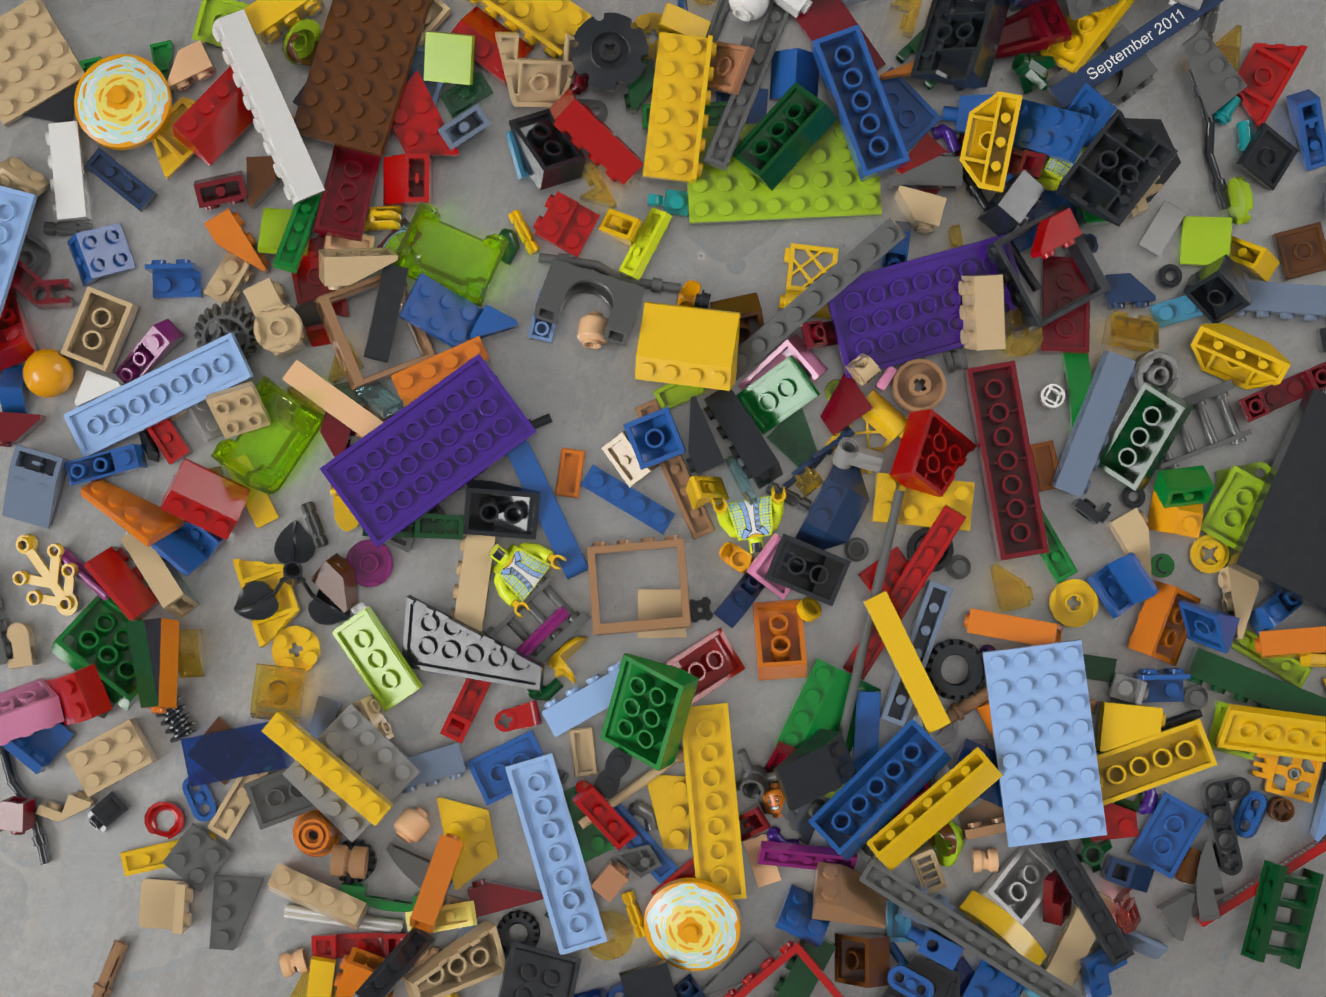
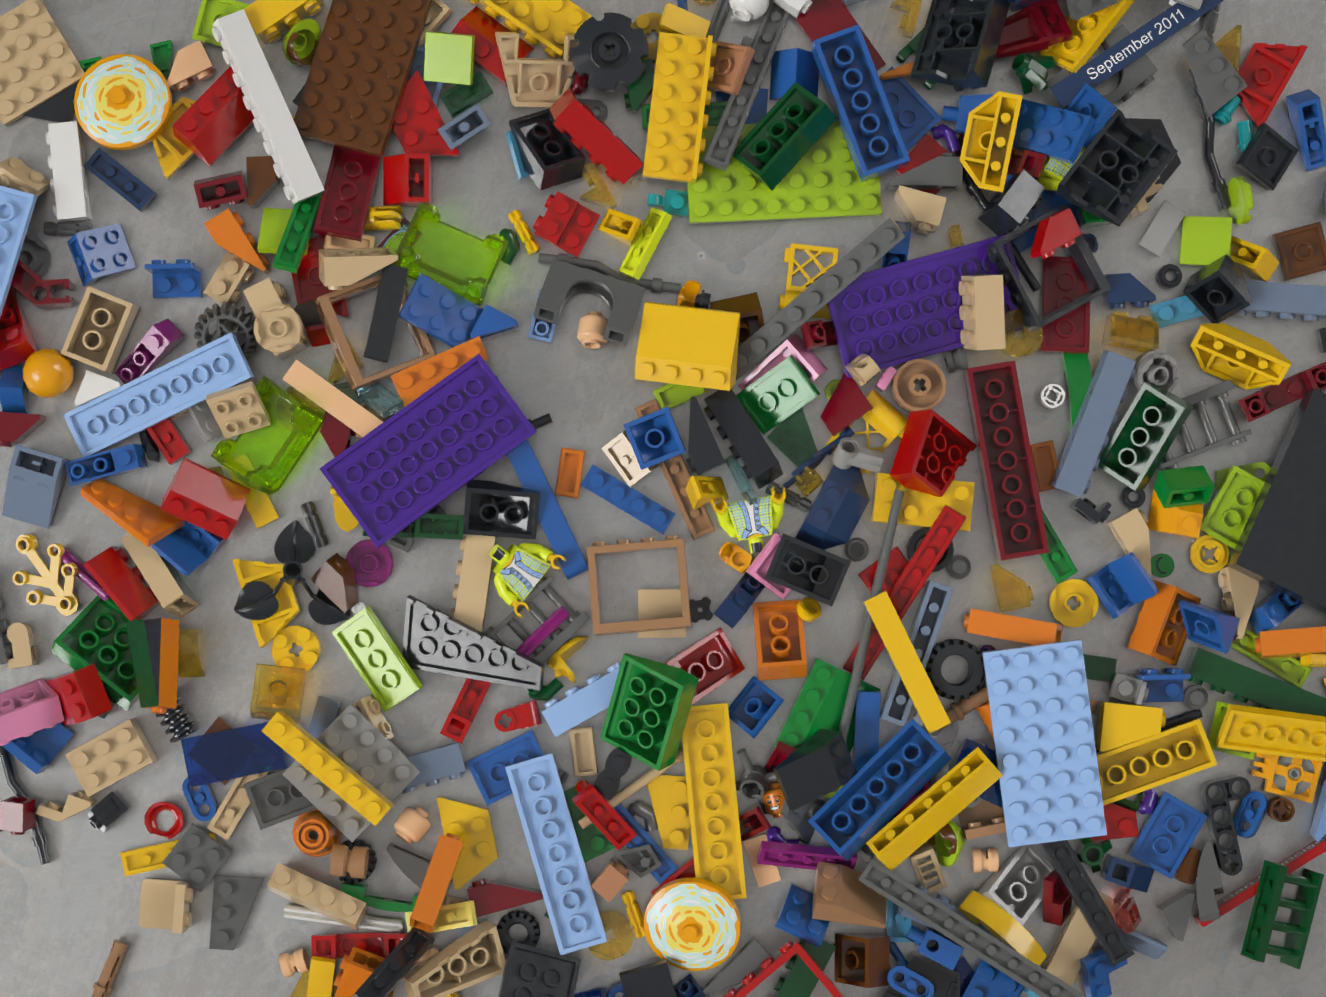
(754, 707): none -> blue slope

